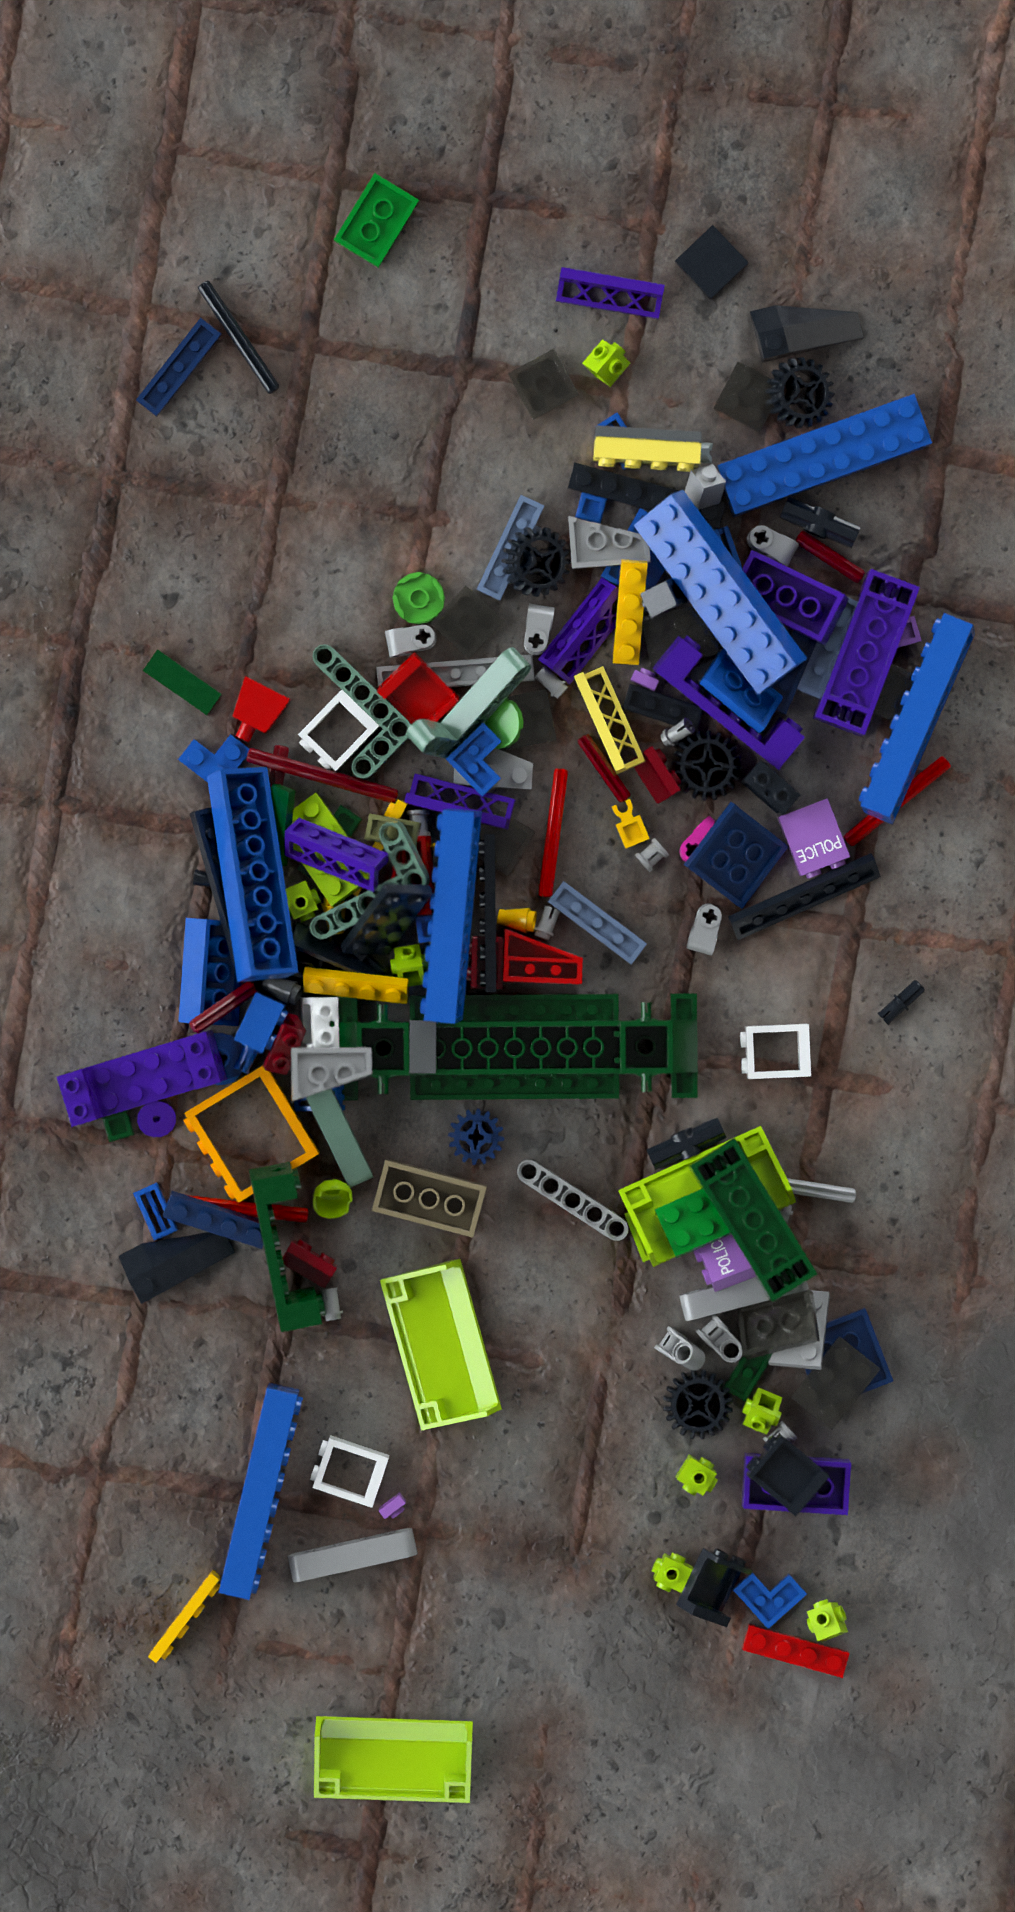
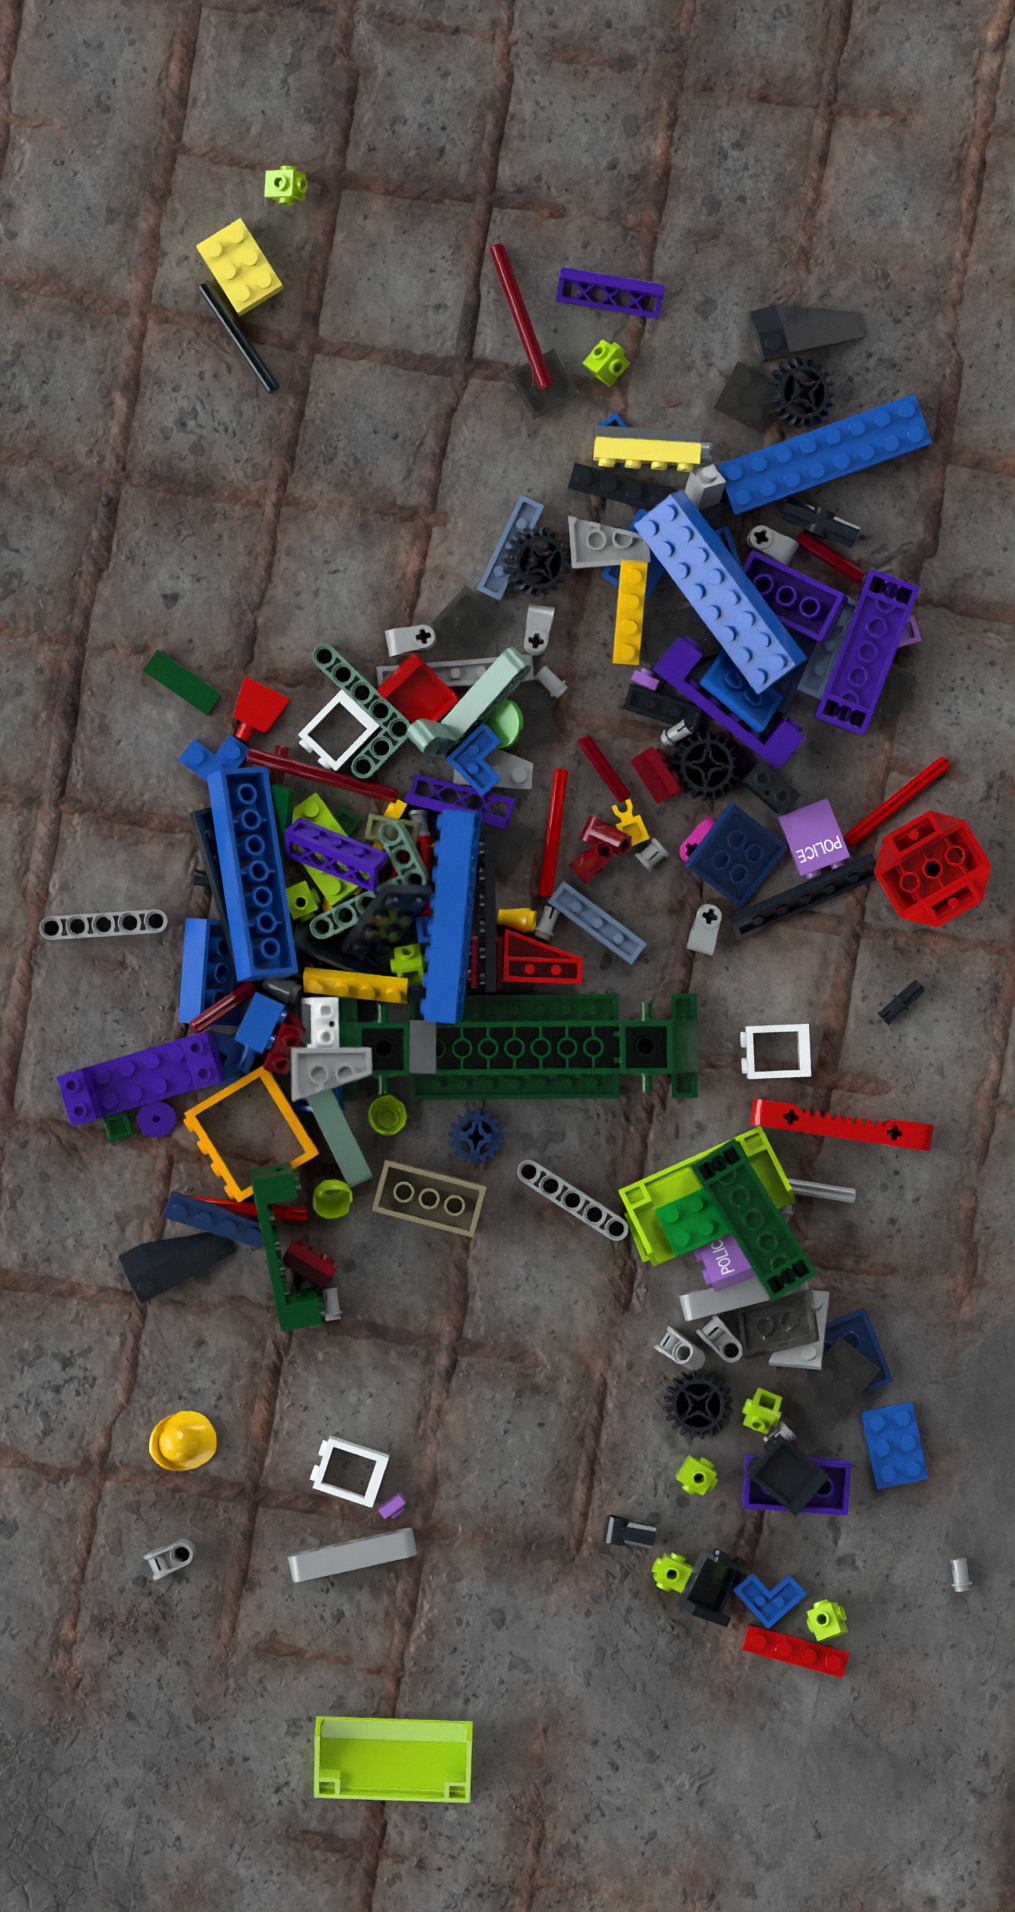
(91, 924): none -> light grey beam
(146, 1191): blue tile -> none
(165, 1559): none -> light grey piece
(178, 367): dark blue plate -> none
(179, 1626): yellow plate -> none
(183, 1441): none -> yellow hat
(240, 267): none -> light yellow brick
(259, 1490): blue brick -> none
(285, 185): none -> lime brick
(376, 220): green plate -> none
(387, 1115): none -> lime hair
(418, 598): bright green tile -> none
(441, 1344): lime slope -> none
(521, 317): none -> dark red axle
(581, 628): dark purple fence -> none
(590, 508): blue tile -> none
(590, 862): none -> dark red piece
(598, 830): none -> dark red piece
(601, 726): light yellow fence -> none
(622, 1531): none -> black piece
(663, 598): brick -> none
(686, 1143): black piece -> none
(711, 262): black tile -> none
(746, 1375): dark green tile -> none
(894, 1445): none -> blue plate
(912, 1134): none -> red gear
(917, 719): blue brick -> none
(960, 875): none -> red piece
(960, 1574): none -> light grey pin

